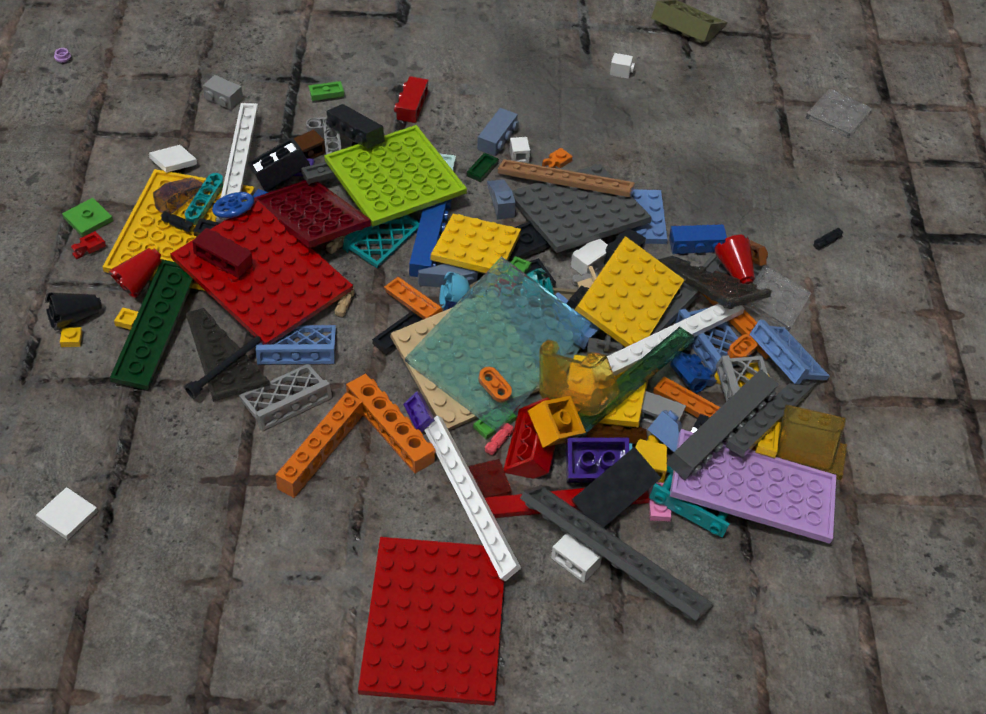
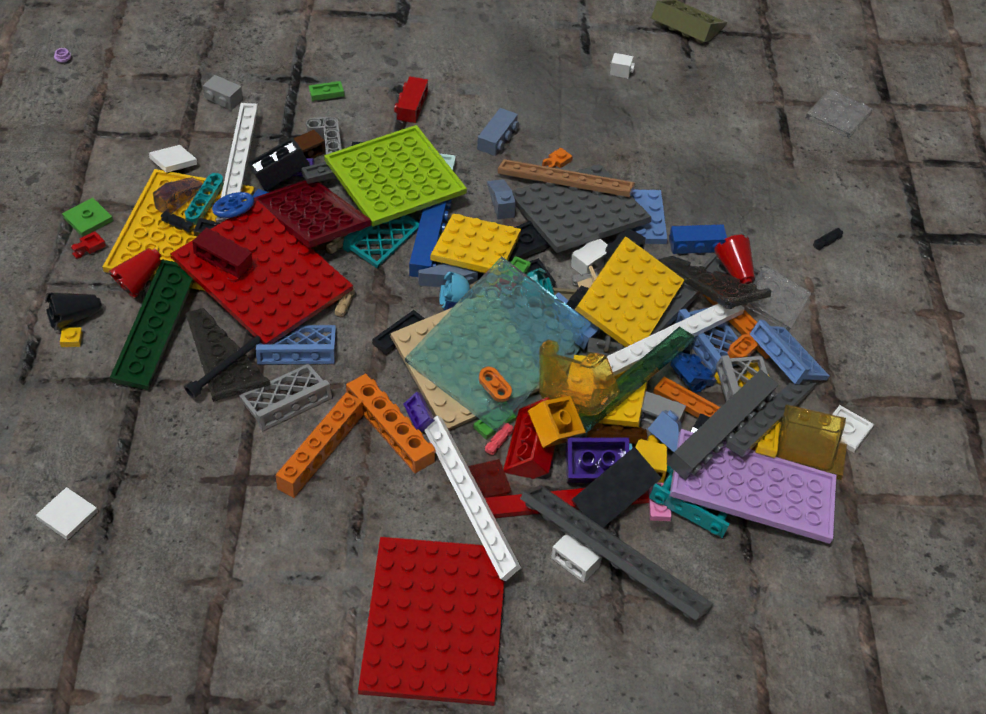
(125, 318): yellow plate -> none
(355, 126): black brick -> none
(412, 298): orange plate -> none
(482, 167): dark green tile -> none
(519, 149): white brick -> none
(759, 253): dark orange plate -> none
(855, 428): none -> white tile

